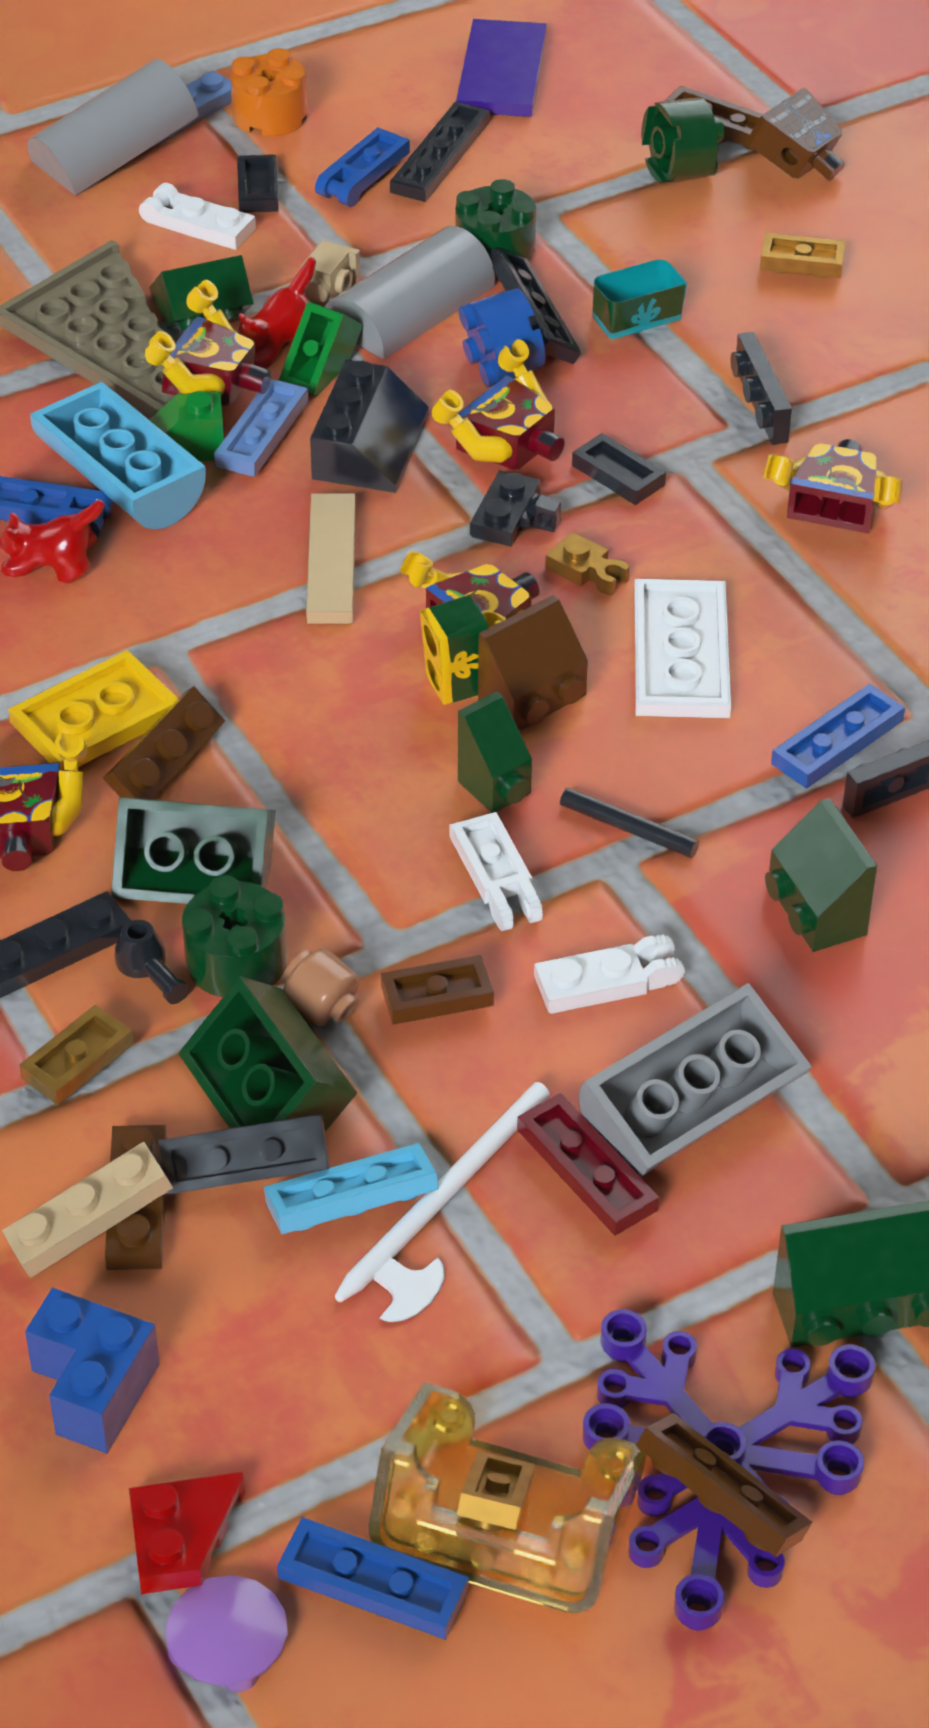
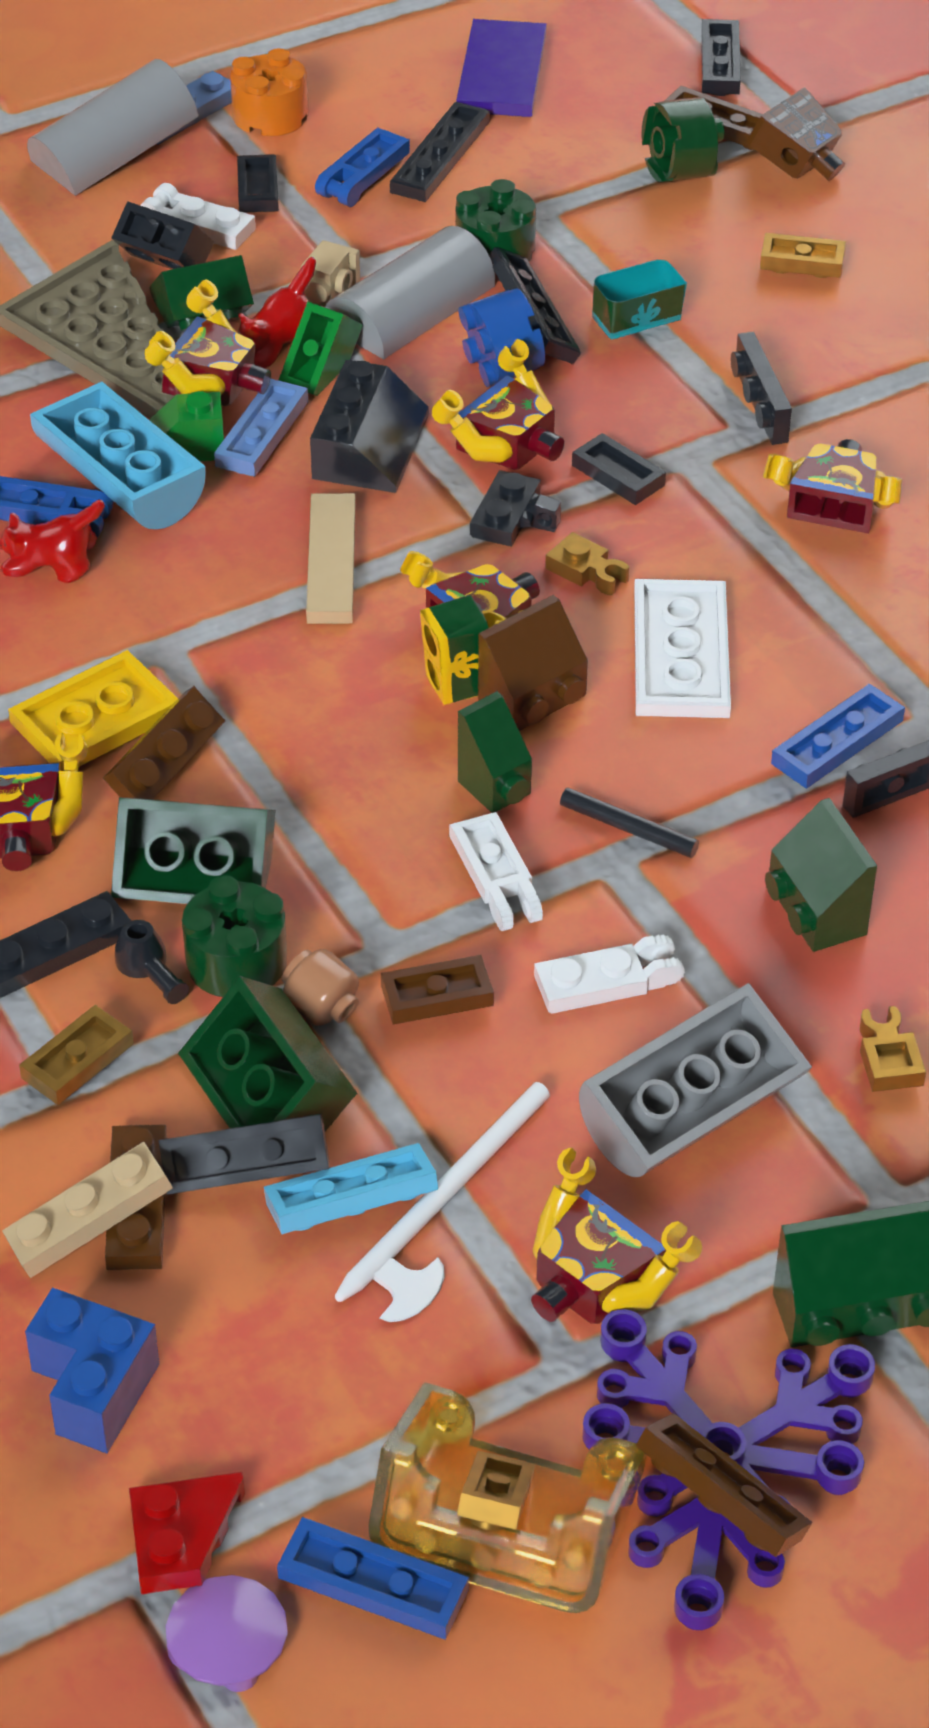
(161, 238): none -> black brick
(588, 1164): dark red plate -> none
(596, 1256): none -> torso
(720, 57): none -> plate
(890, 1057): none -> pearl gold plate

